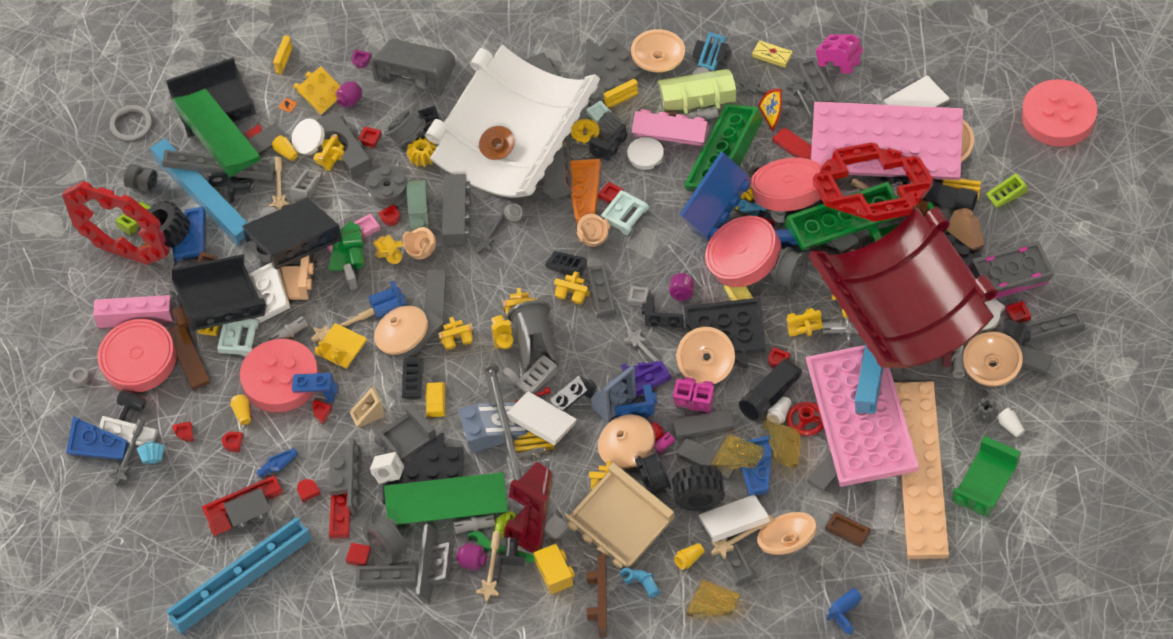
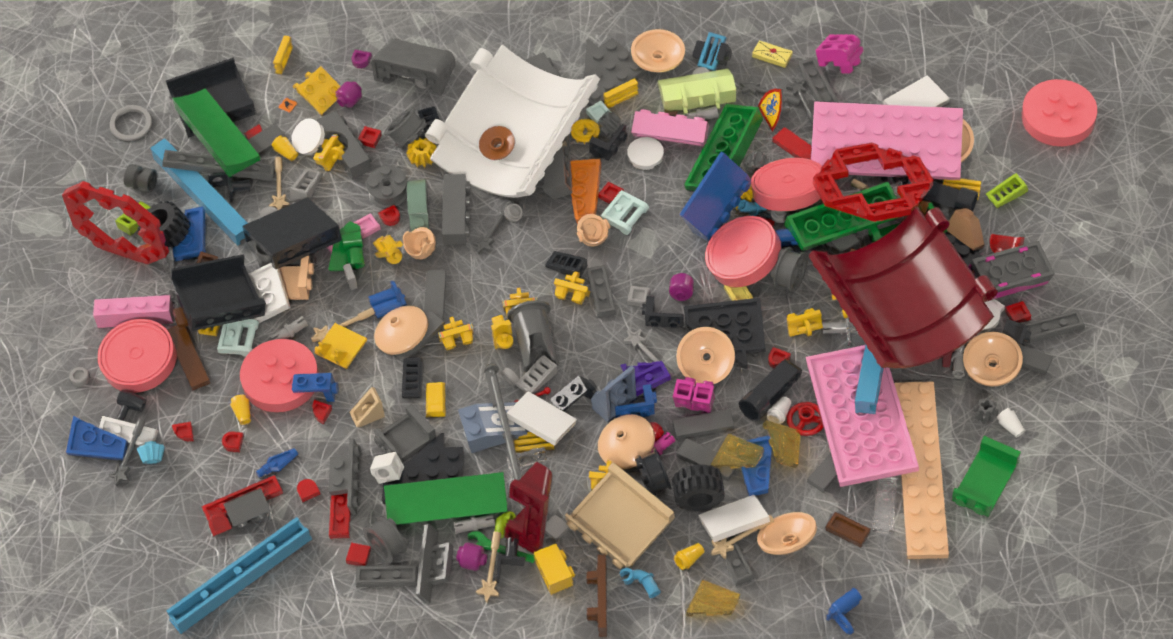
(1001, 243): none -> red helmet

